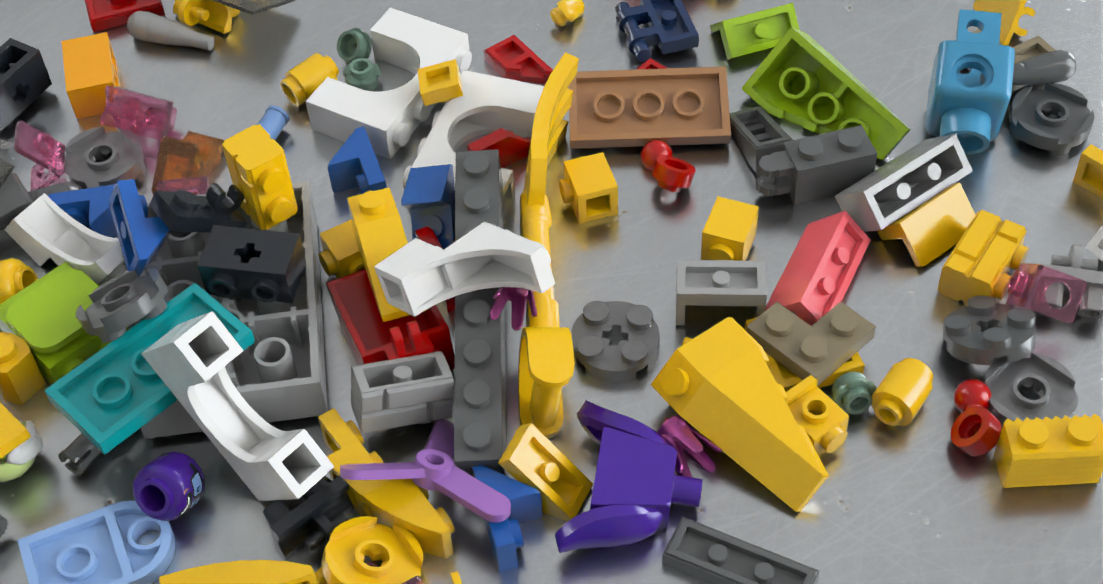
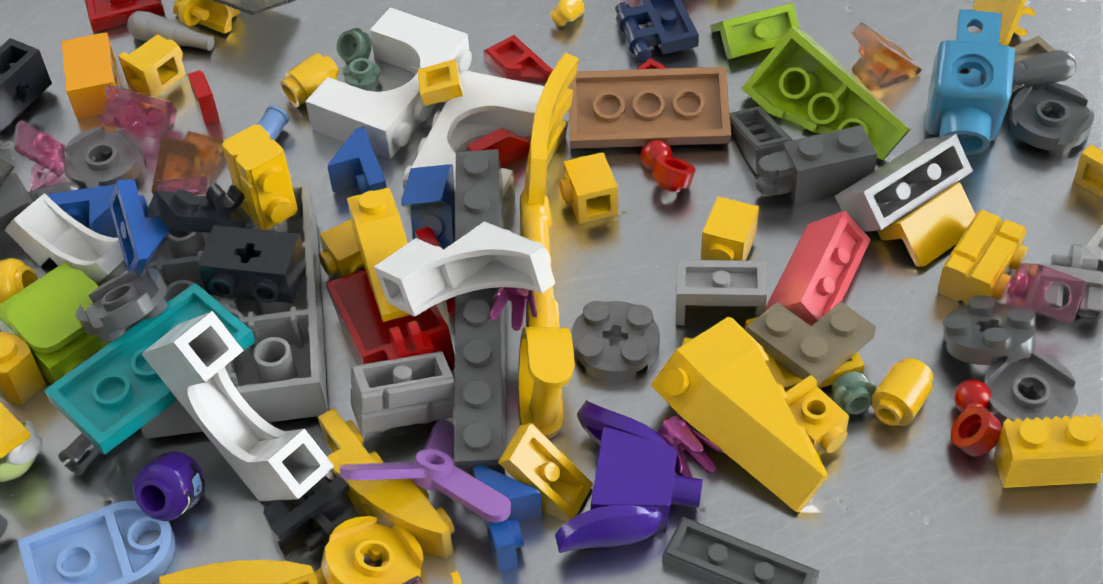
(153, 65): none -> yellow brick
(203, 97): none -> red tile
(882, 60): none -> clear orange slope

